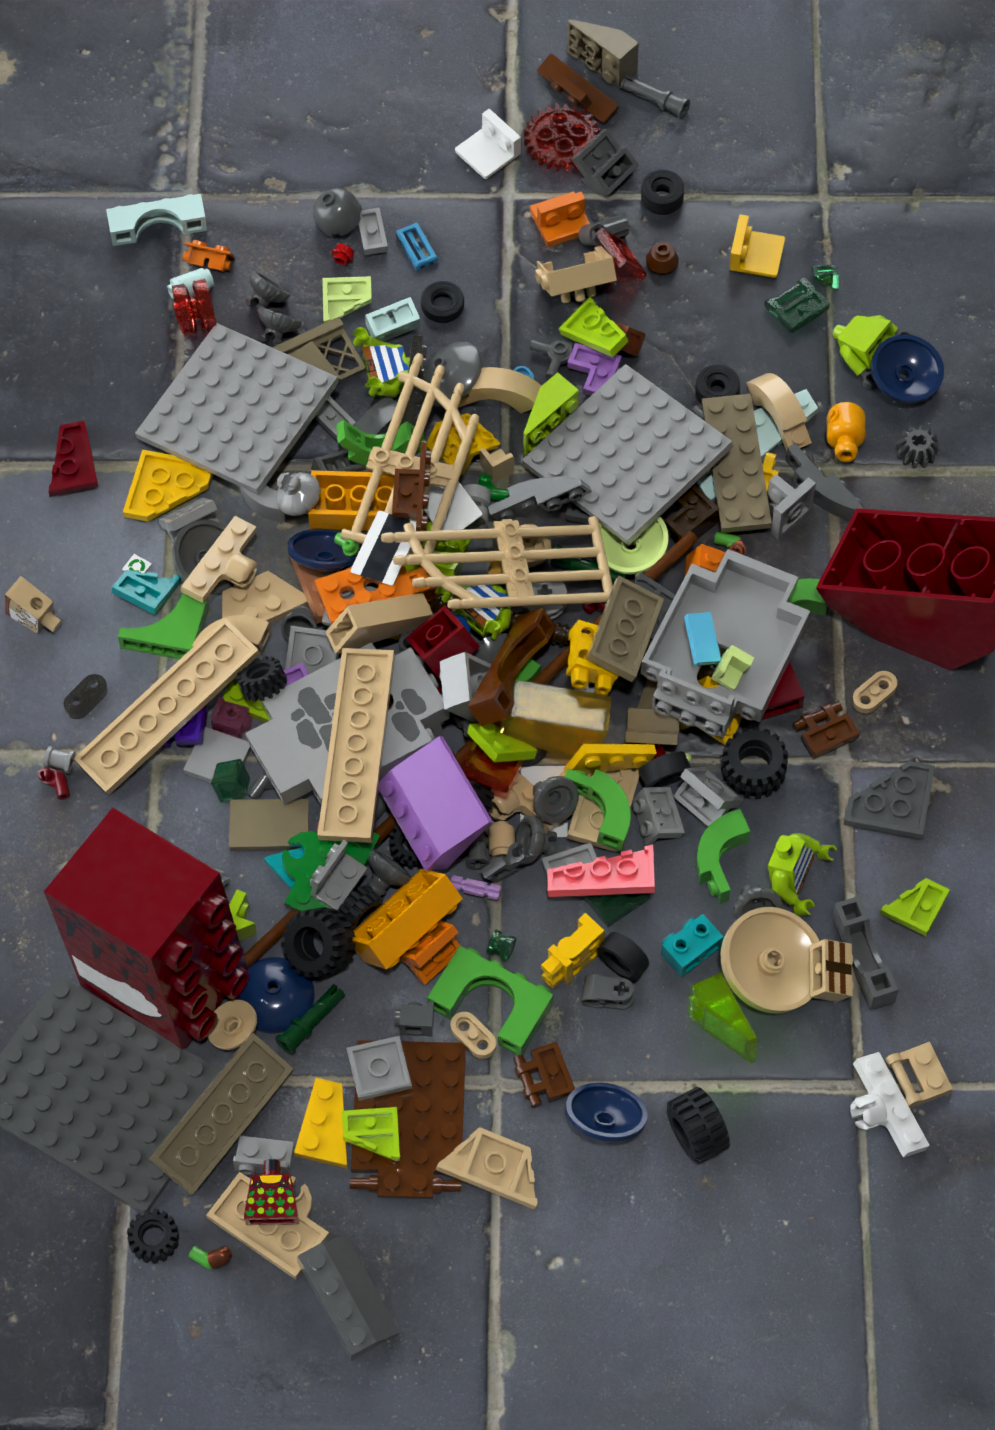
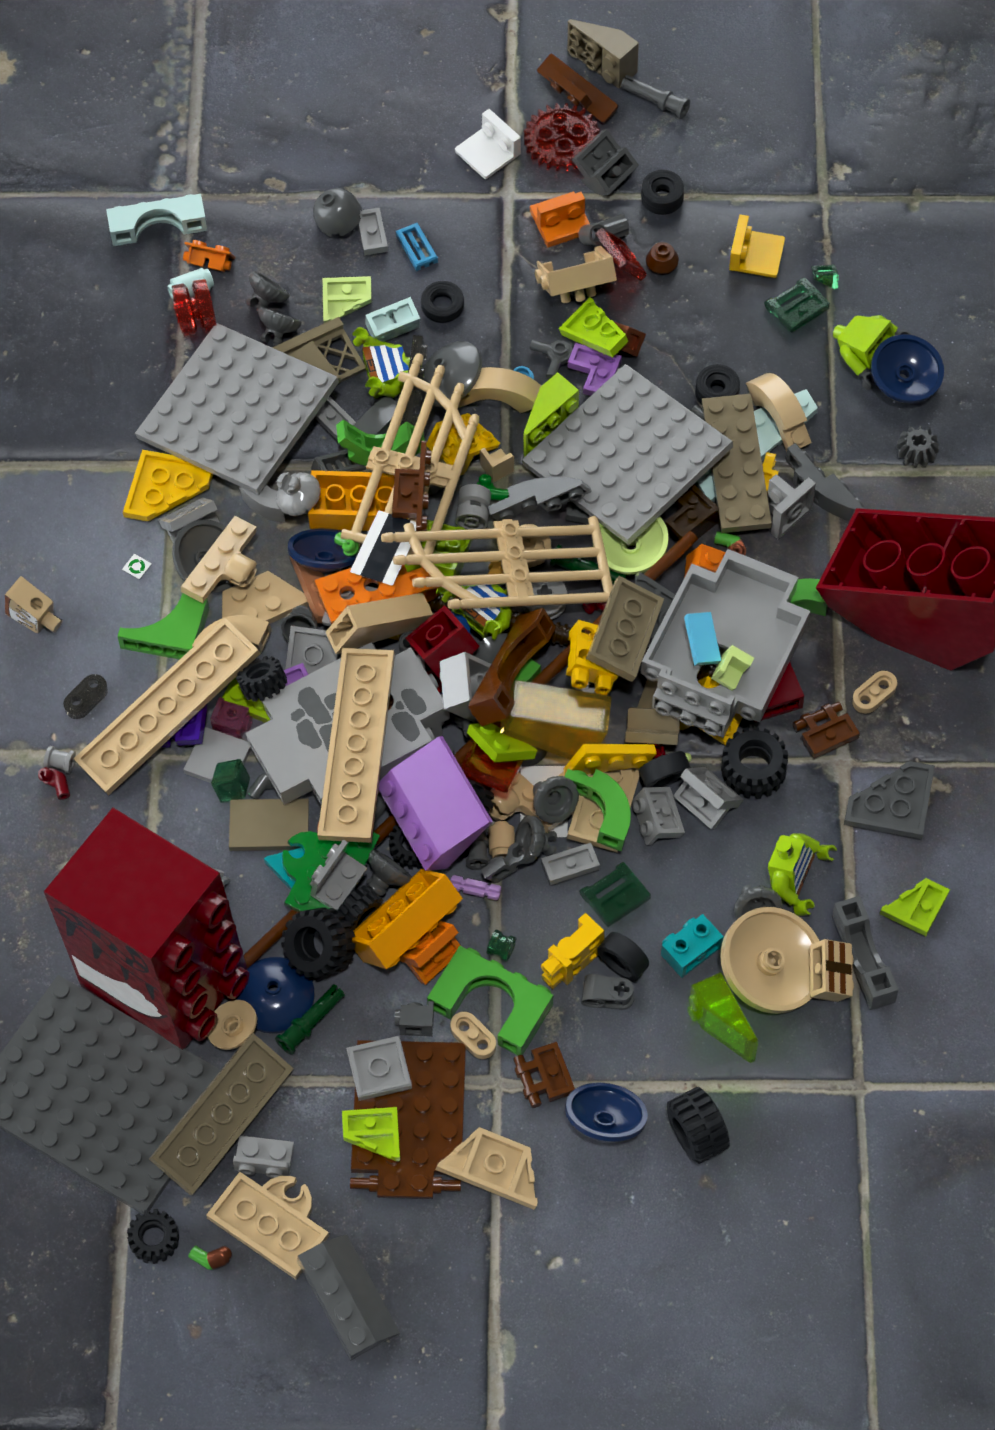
(73, 461): dark red wing -> none
(145, 589): teal wing -> none
(239, 910): lime slope -> none
(271, 1197): dark red torso -> none
(322, 1126): yellow wing -> none
(343, 254): red plate -> none
(461, 509): white sticker -> none
(616, 875): coral wing -> none
(718, 838): bright green arch -> none
(846, 430): light orange piece -> none
(886, 1106): white plate -> none
(926, 1071): tan plate -> none

